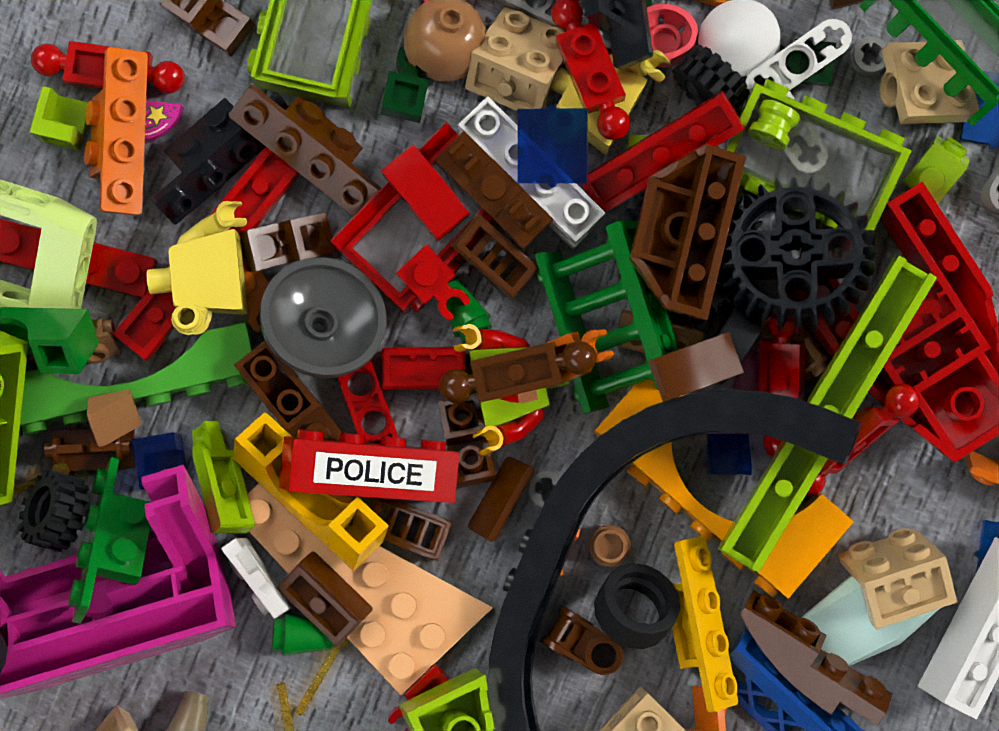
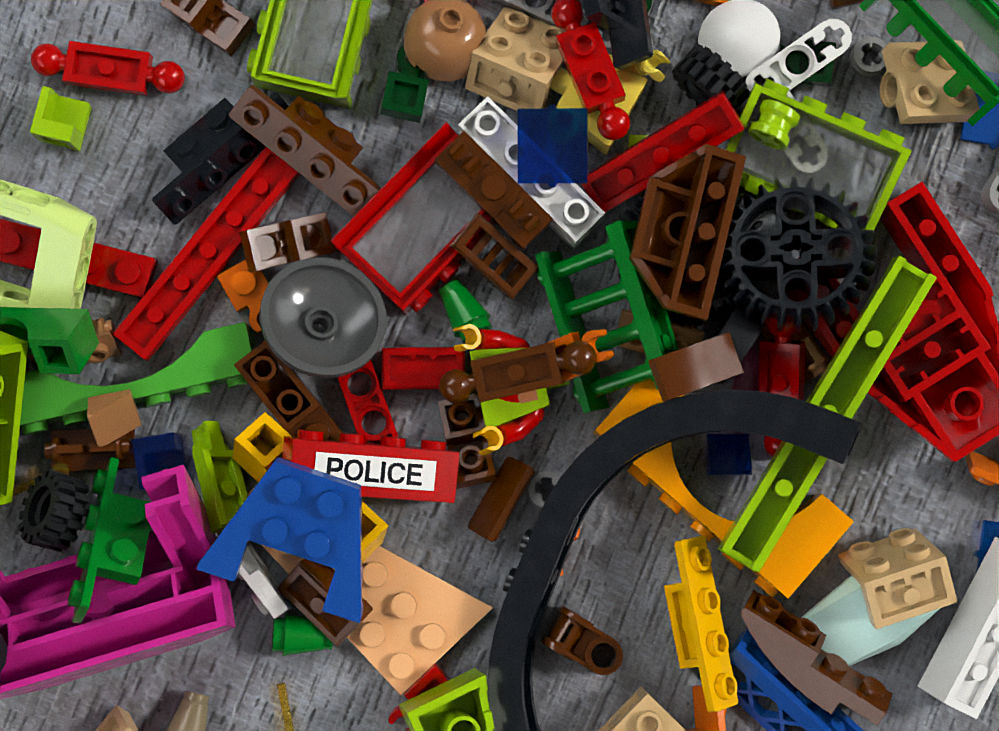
(119, 132): orange bracket -> none
(161, 119): dark pink tile -> none
(204, 271): light yellow torso -> none
(303, 516): none -> blue wing
(320, 676): clear yellow piece -> none
(425, 192): red slope -> none
(428, 278): red plate -> none
(439, 538): reddish brown slope -> none
(609, 546): medium nougat plate -> none
(655, 587): black tyre -> none
(666, 36): coral helmet -> none
(900, 401): red plate -> none
(939, 167): lime bracket -> none

